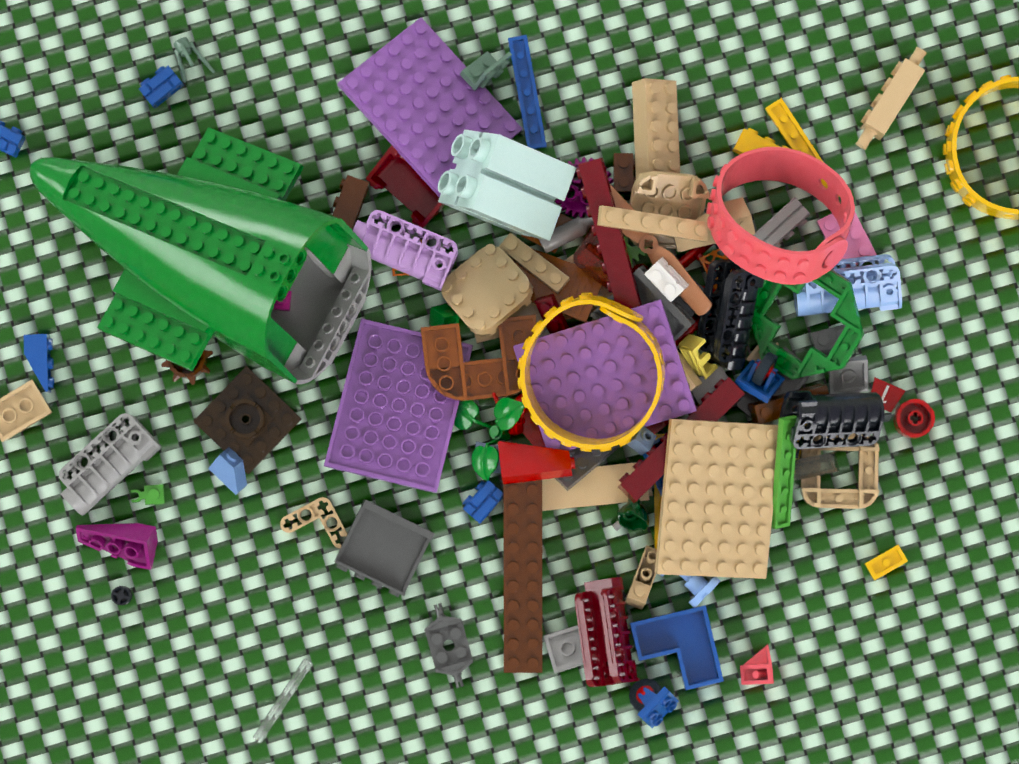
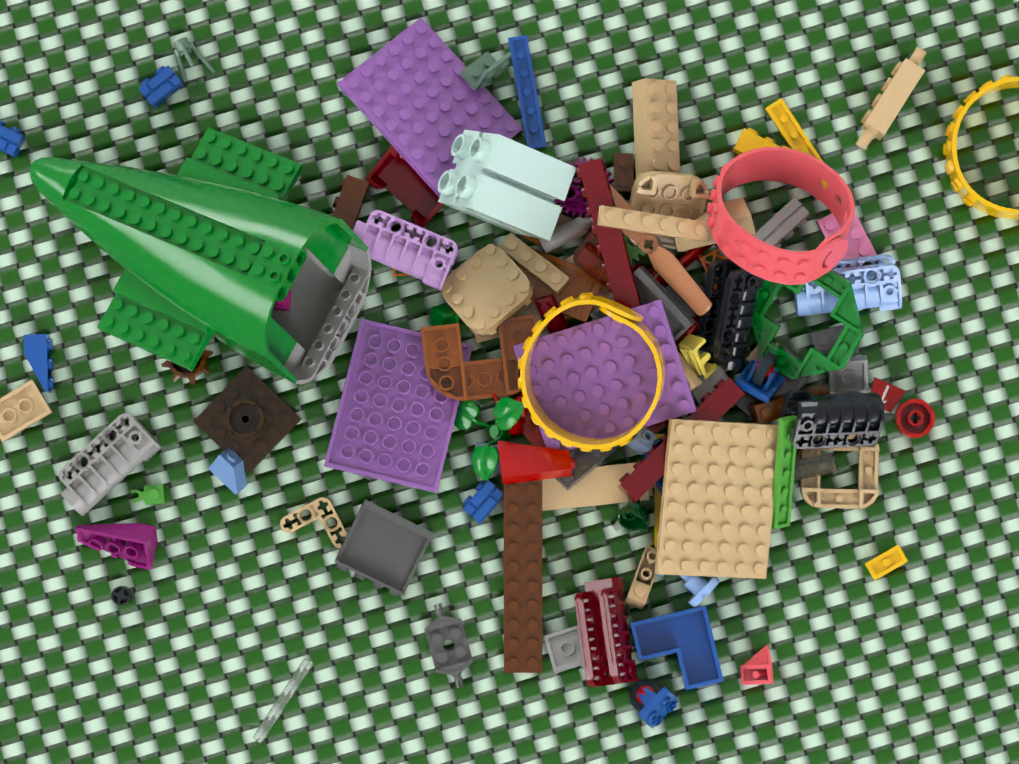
(666, 279): white brick -> none

